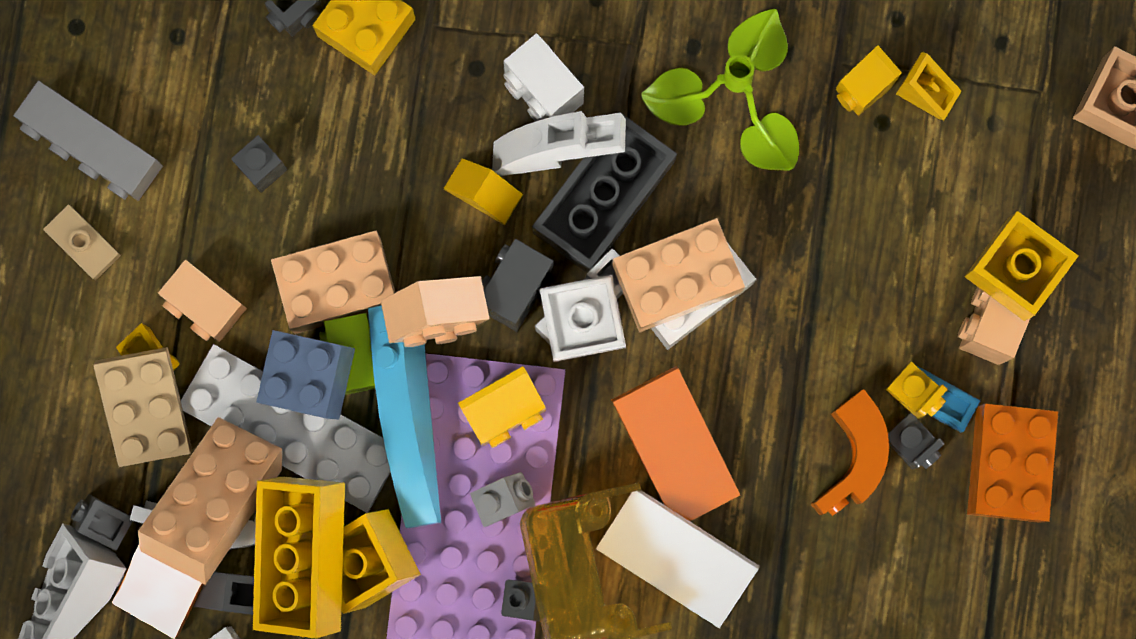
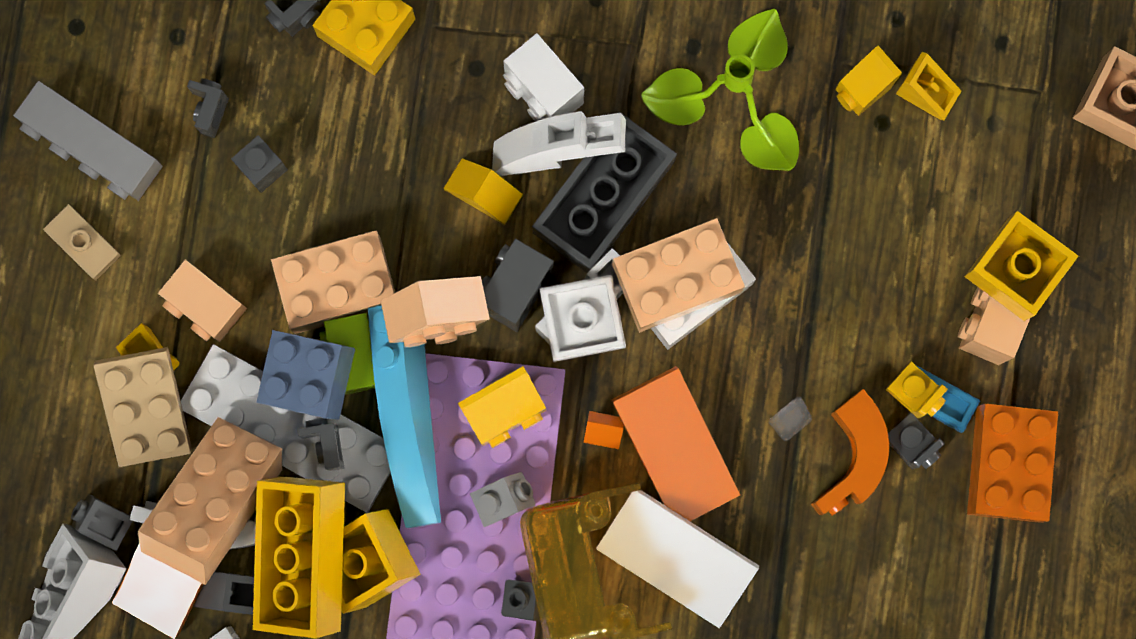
(211, 110): none -> dark grey bracket
(329, 449): none -> dark grey bracket
(603, 430): none -> orange tile
(791, 419): none -> clear slope

